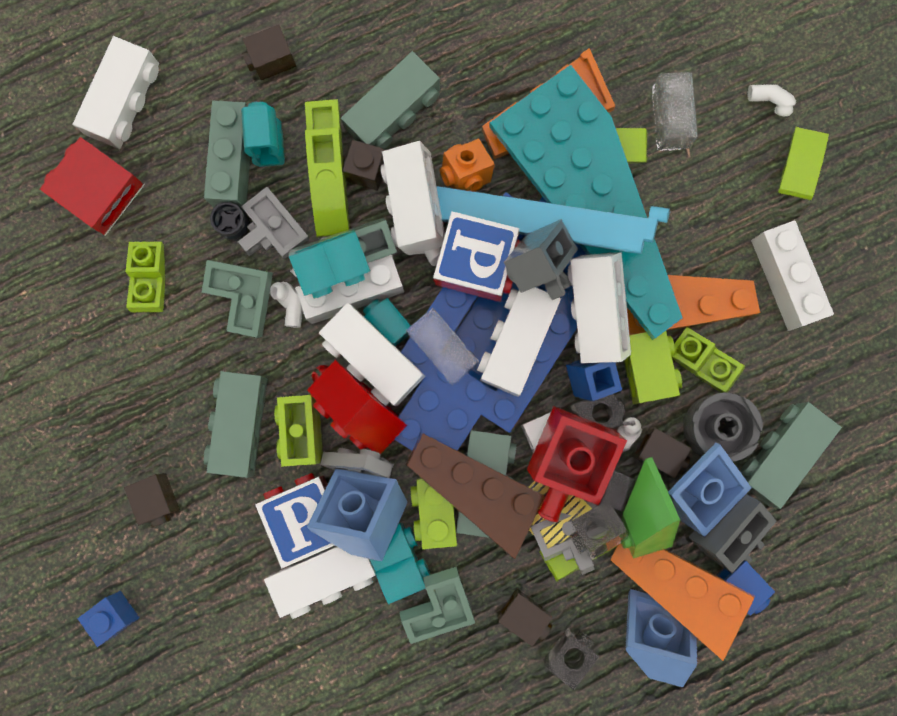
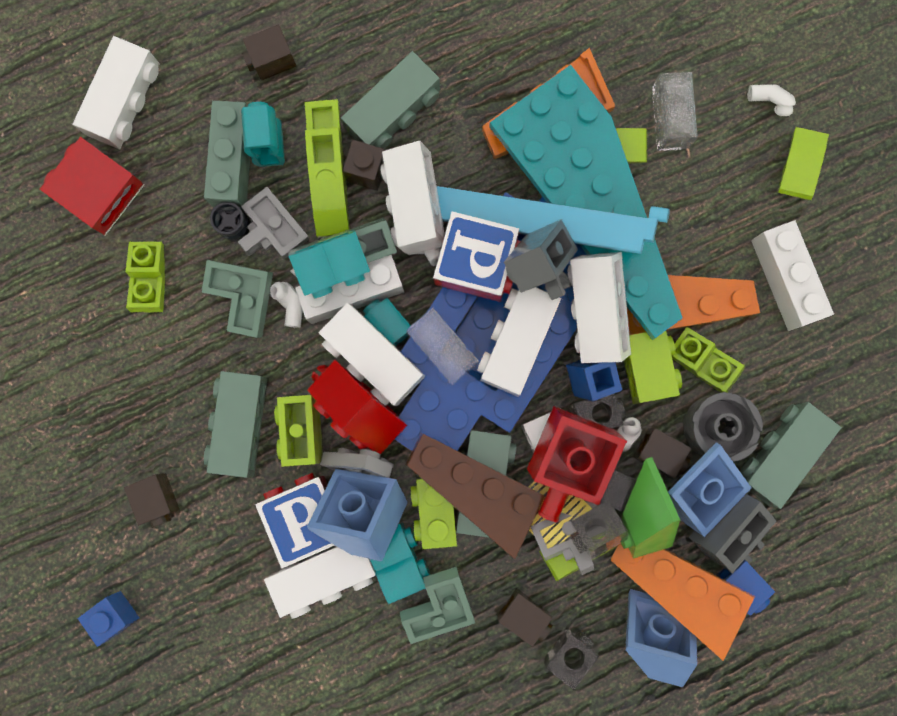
(467, 166): orange brick -> none

